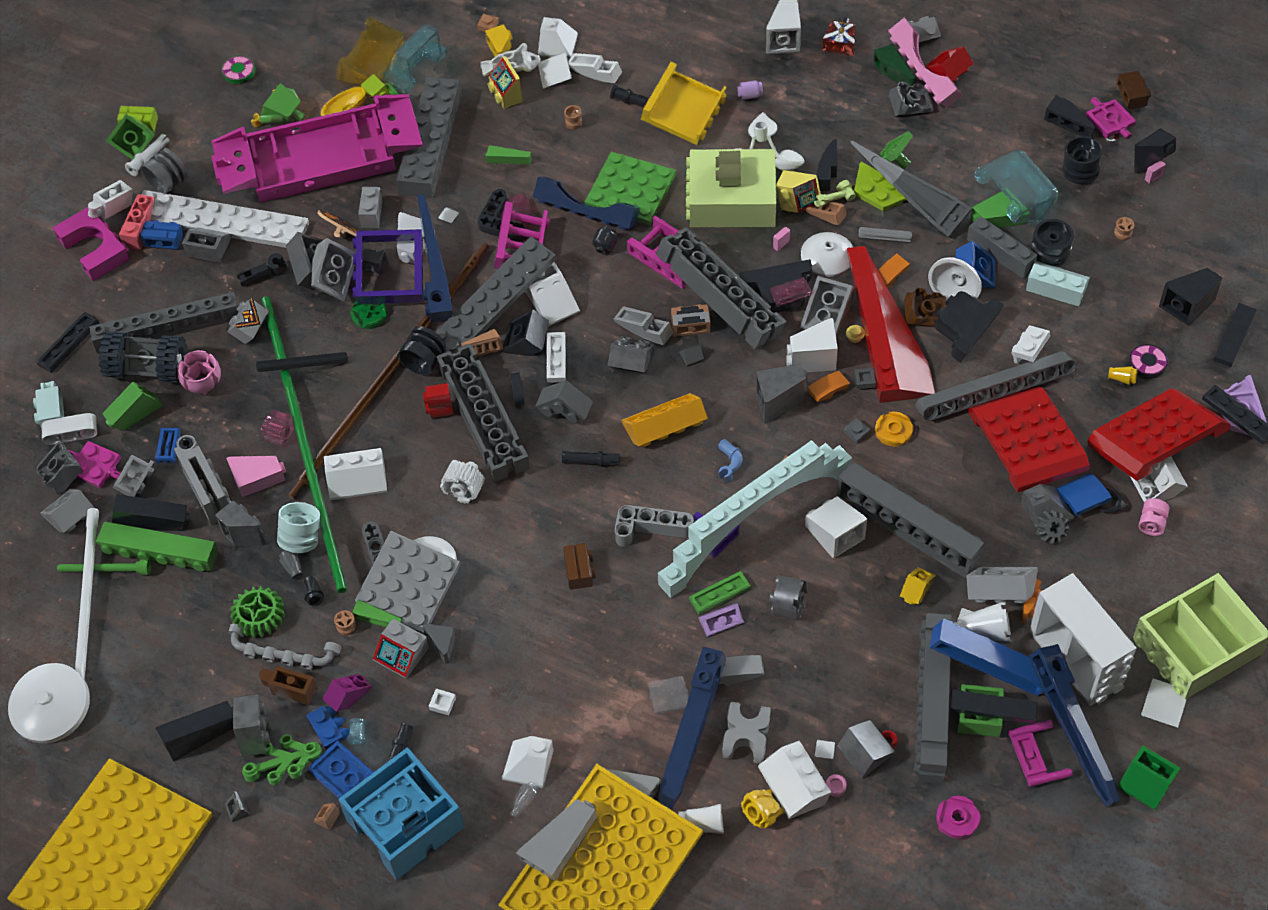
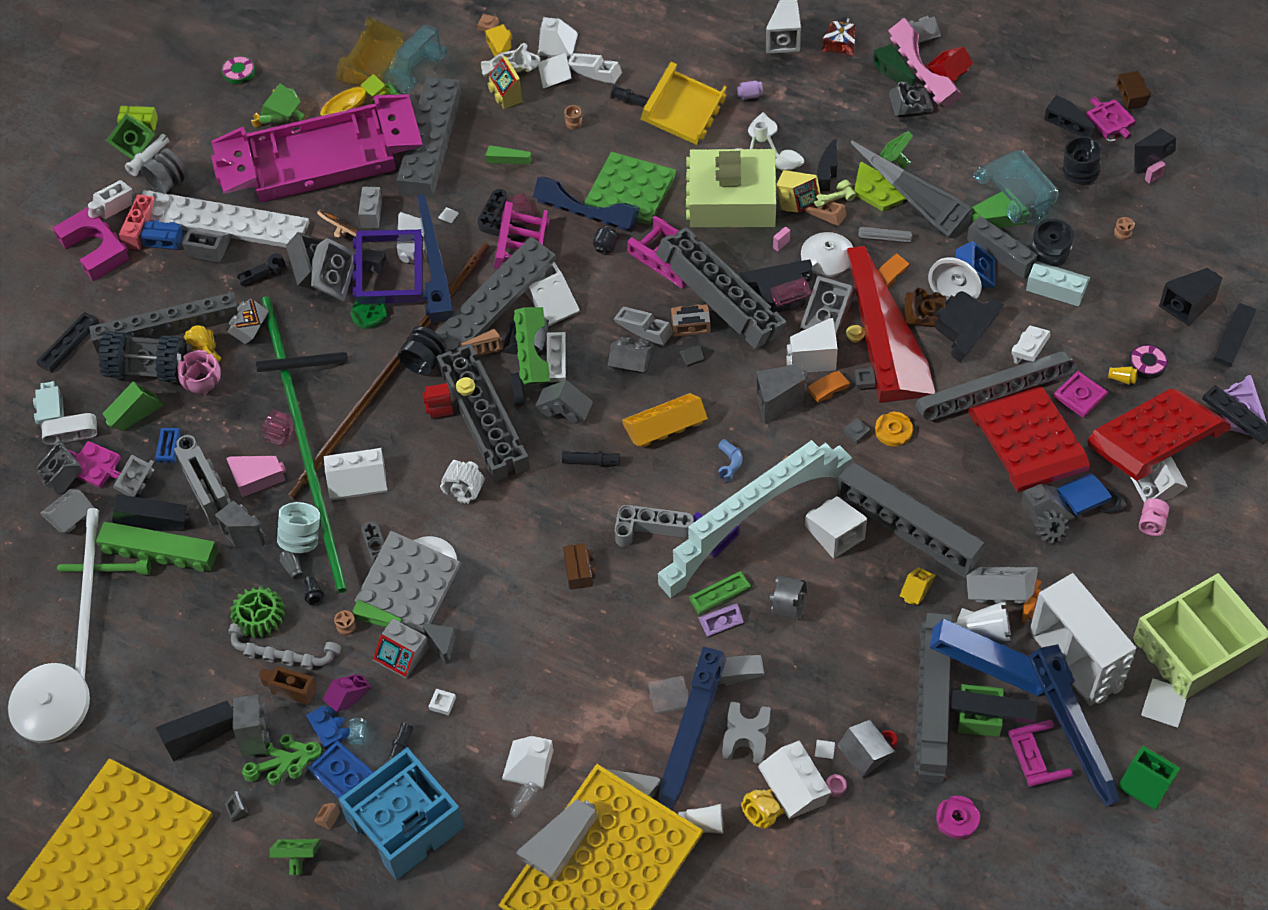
(202, 340): none -> yellow piece
(295, 850): none -> bright green tile
(465, 386): none -> light yellow plate
(532, 368): none -> bright green arch
(1080, 394): none -> dark pink plate

